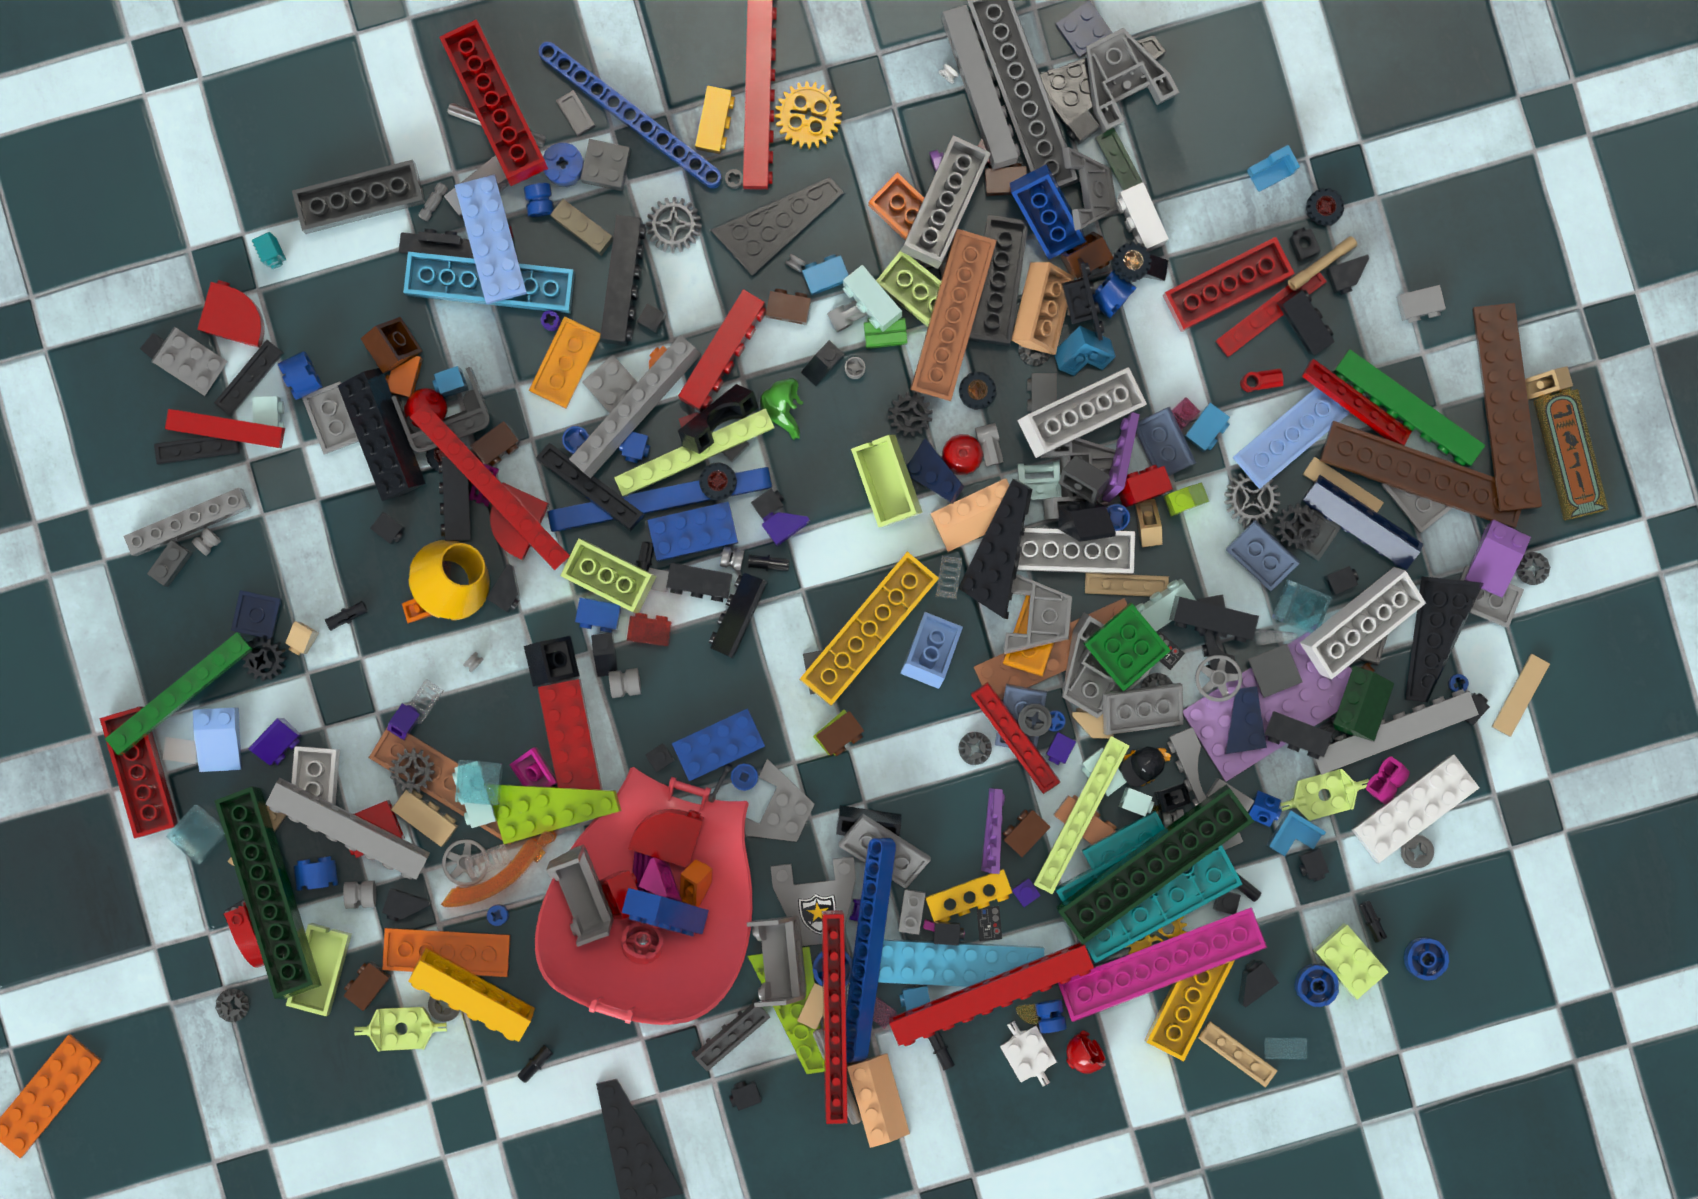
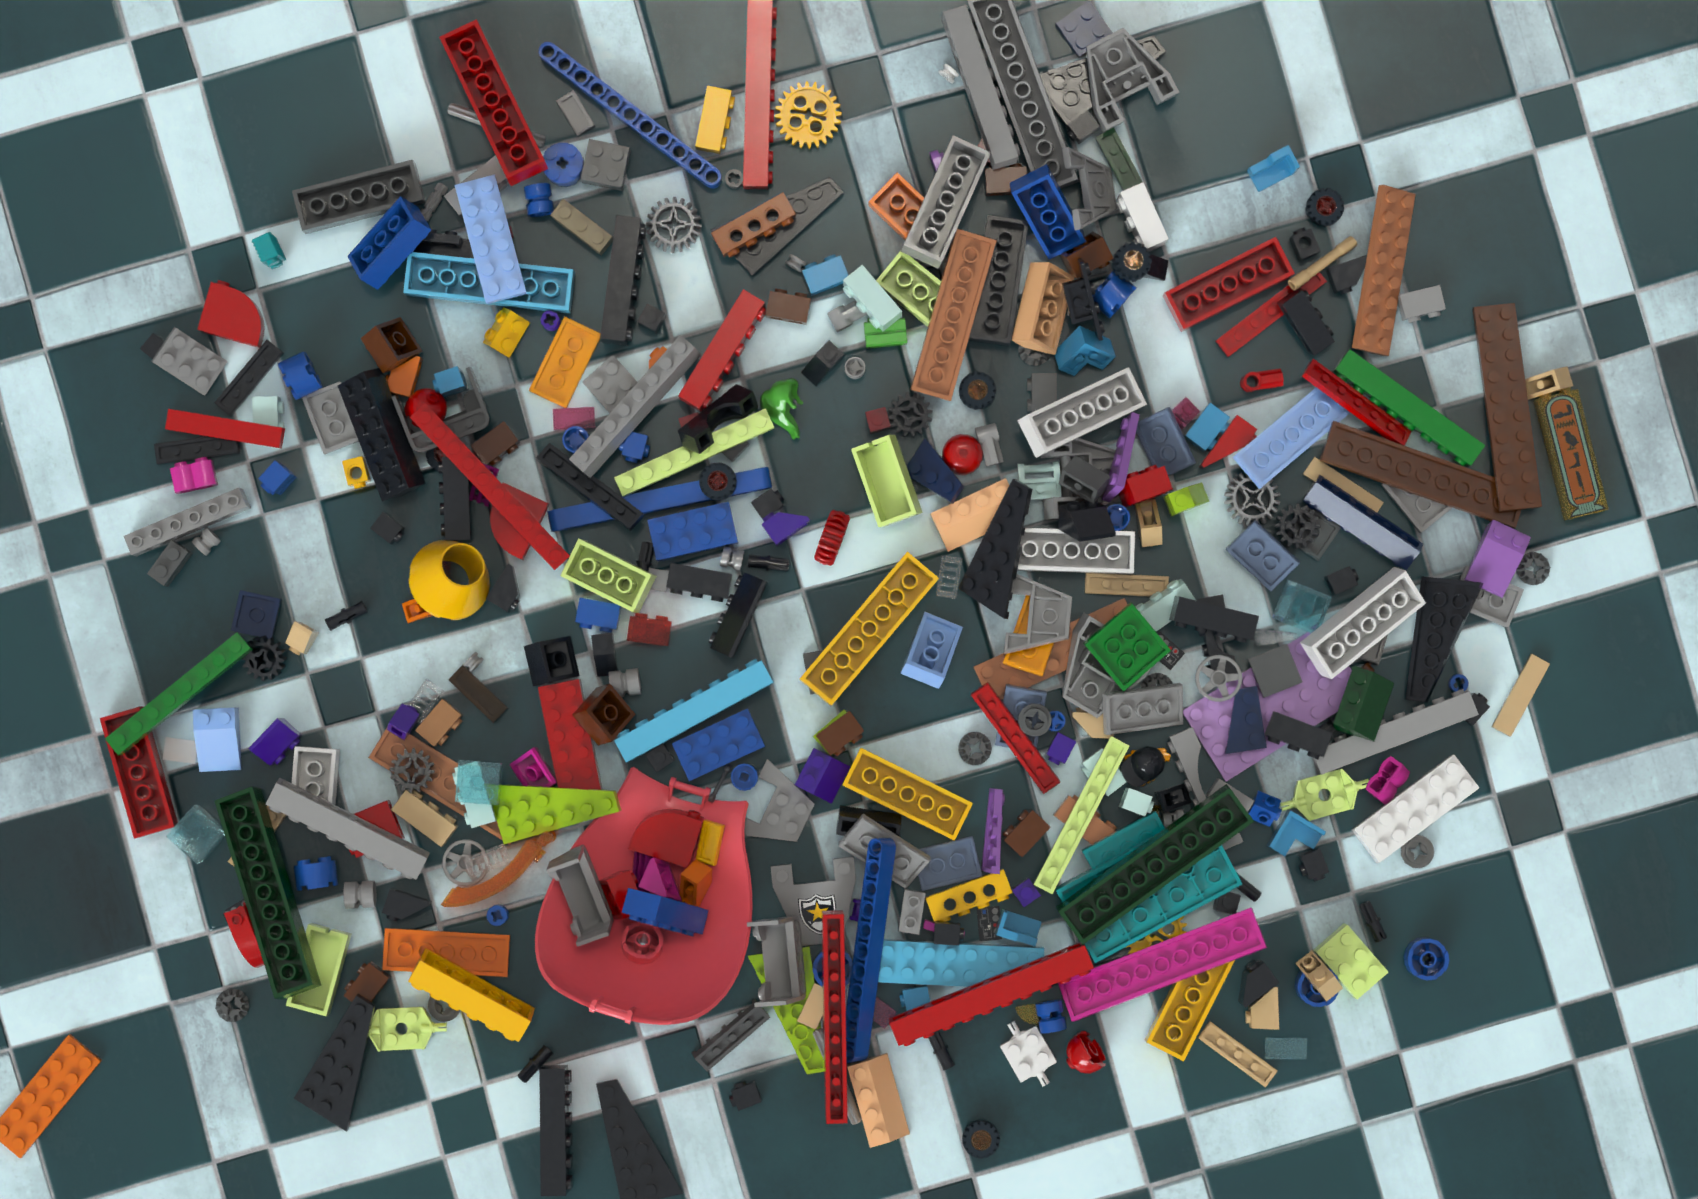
(193, 476): none -> dark pink brick
(276, 478): none -> blue brick
(336, 1073): none -> black wing
(349, 465): none -> yellow brick
(389, 243): none -> blue brick
(439, 723): none -> medium nougat brick
(478, 693): none -> dark brown plate
(506, 332): none -> yellow bracket
(554, 1130): none -> black brick
(568, 417): none -> clear pink tile
(604, 714): none -> reddish brown brick
(693, 711): none -> medium azure brick
(710, 842): none -> yellow tile
(759, 214): none -> brick
(822, 775): none -> dark purple slope
(832, 537): none -> red gear
(877, 420): none -> dark red brick
(907, 794): none -> yellow brick
(950, 863): none -> sand blue tile
(973, 1138): none -> black wheel
(1018, 928): none -> dark azure panel
(1233, 439): none -> red slope
(1264, 1011): none -> tan slope
(1319, 975): none -> tan slope
(1383, 270): none -> nougat plate

